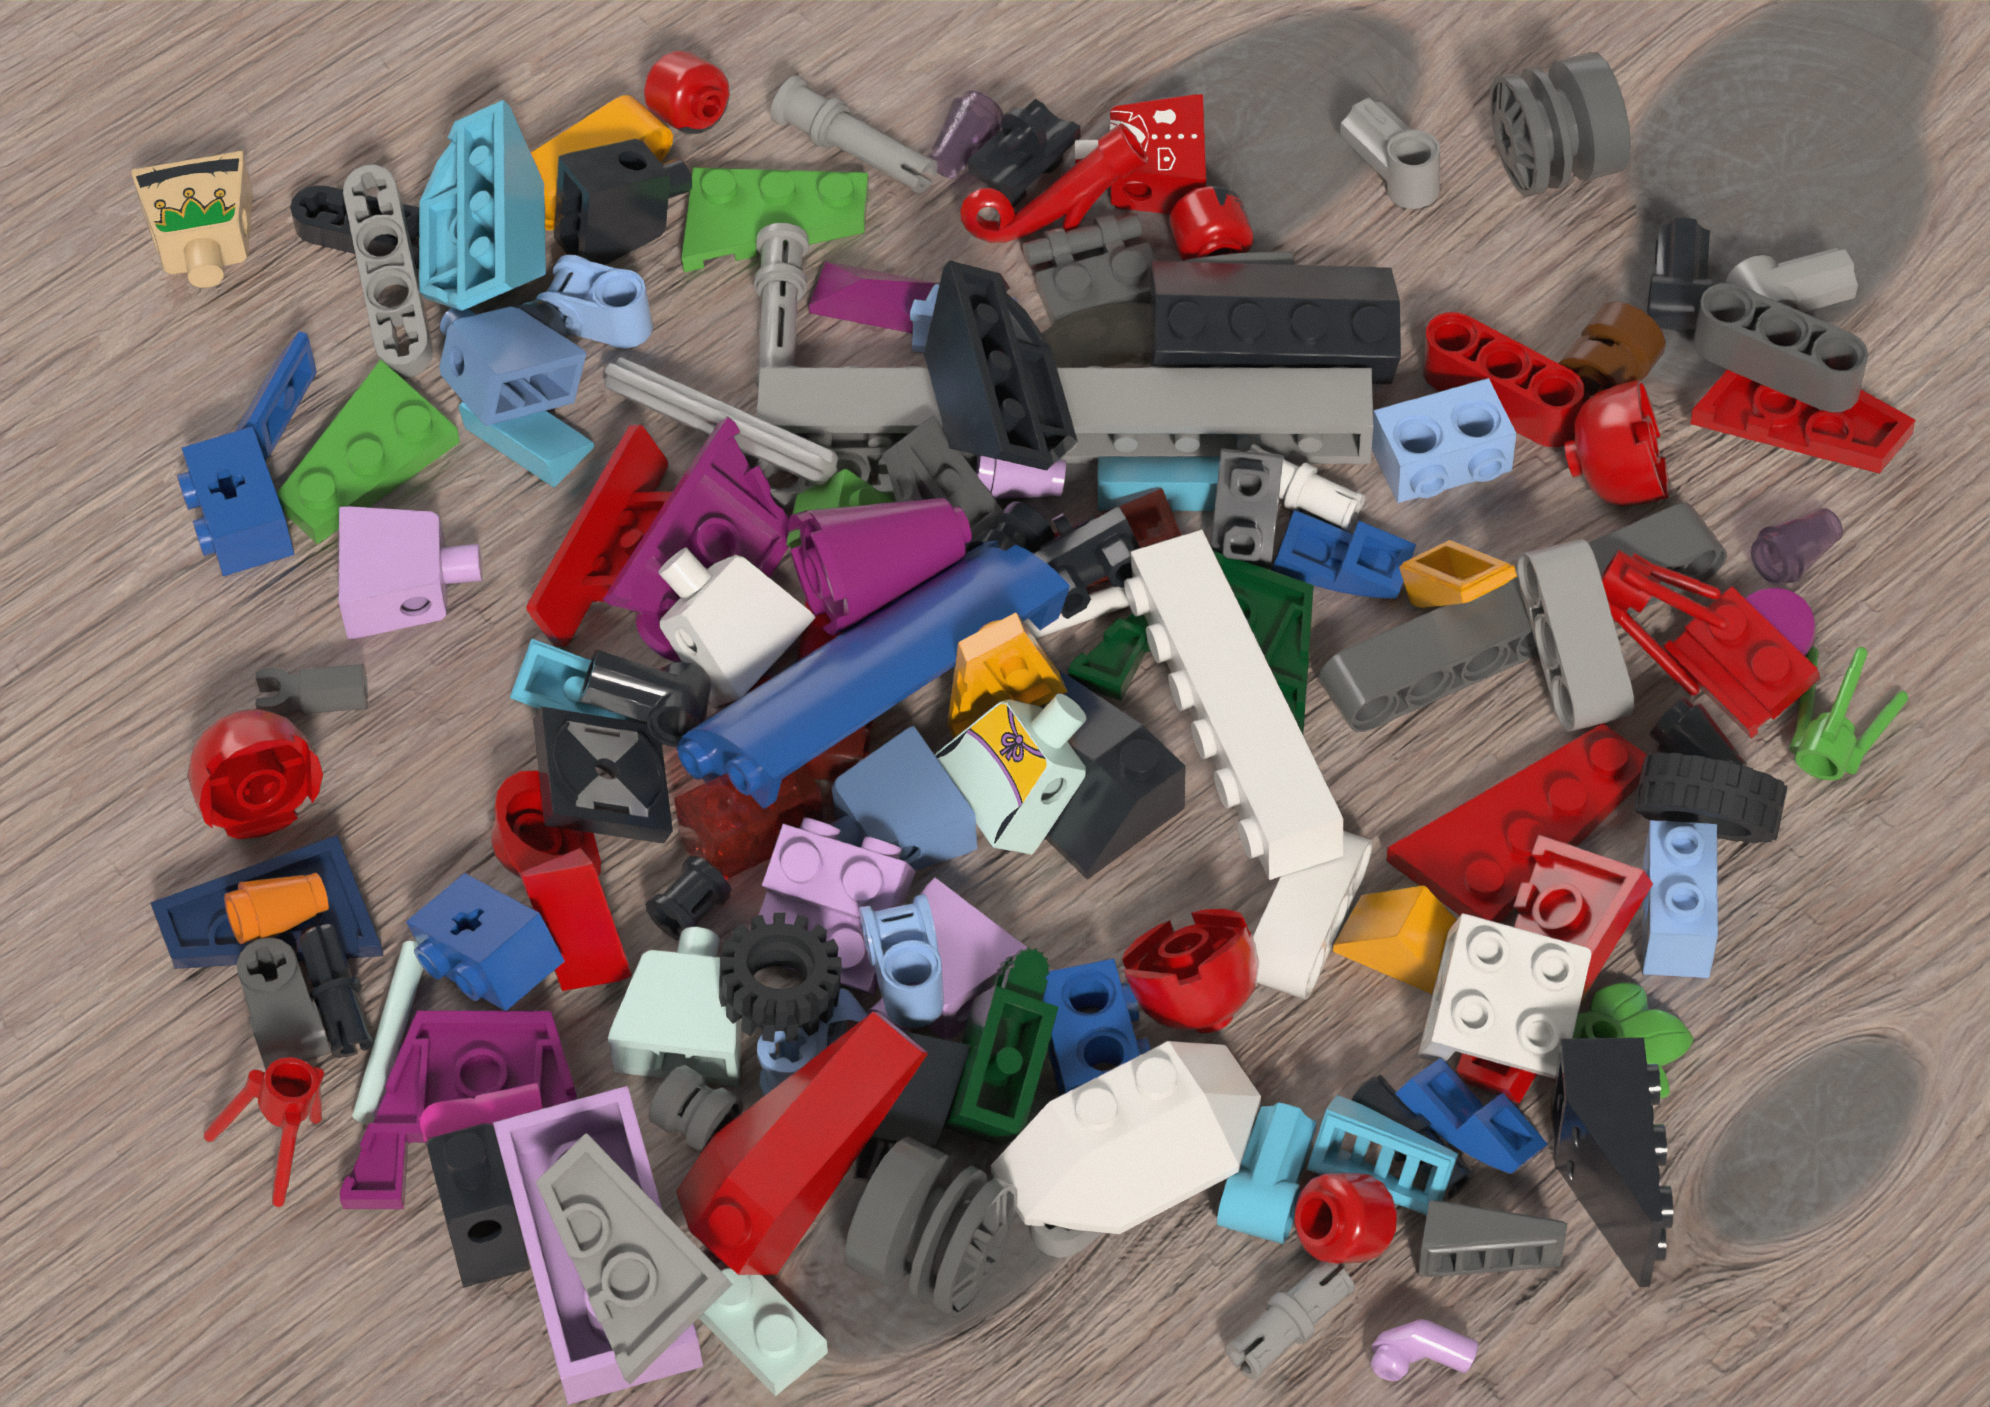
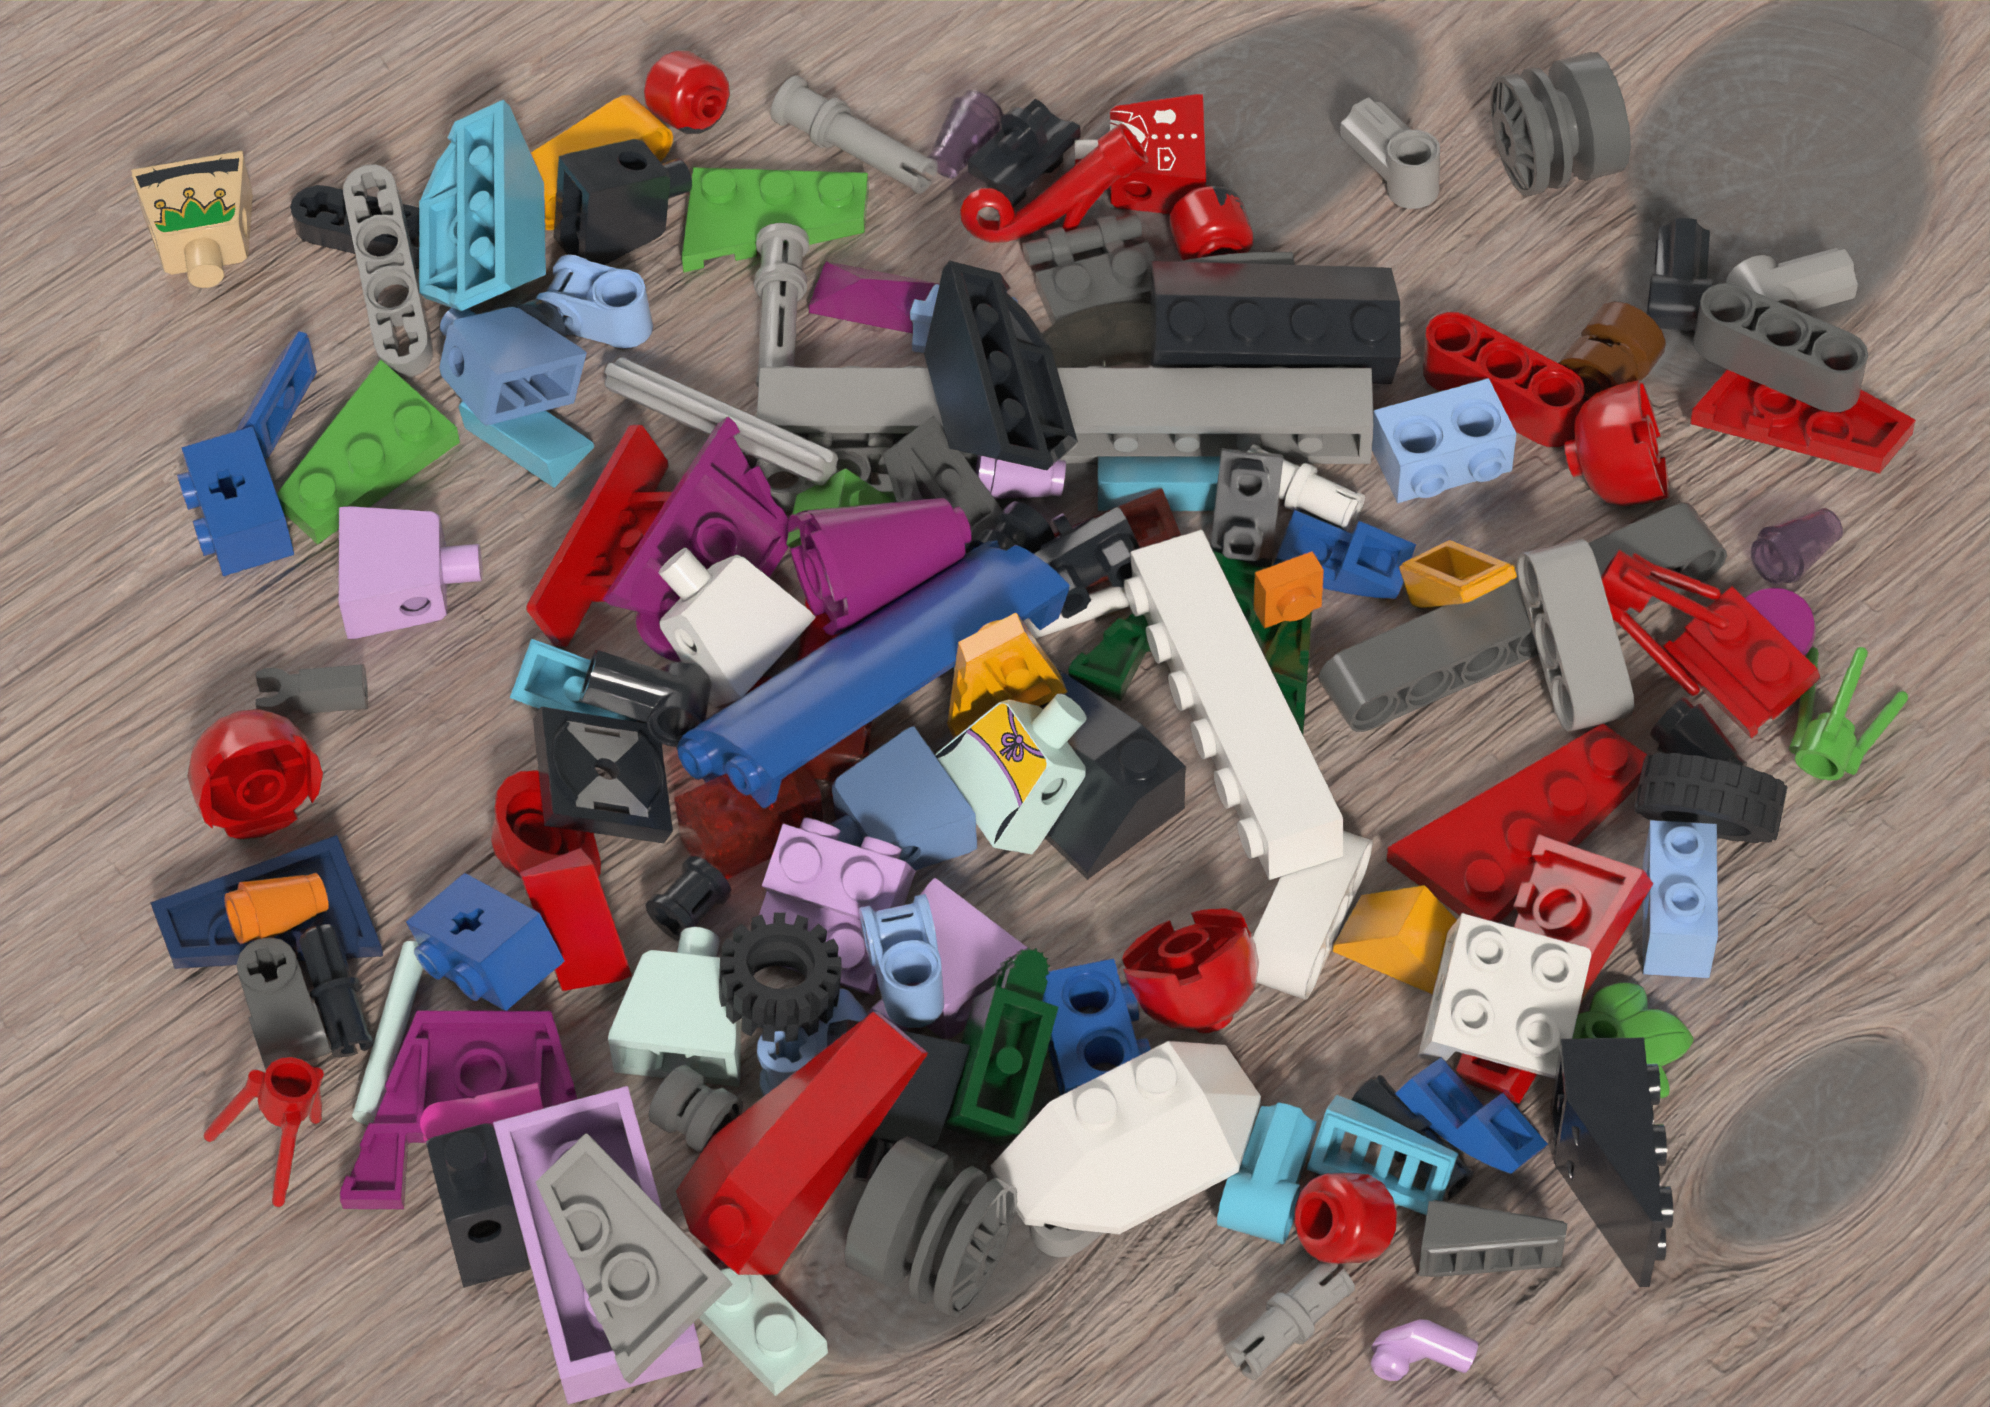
(1288, 590): none -> orange plate

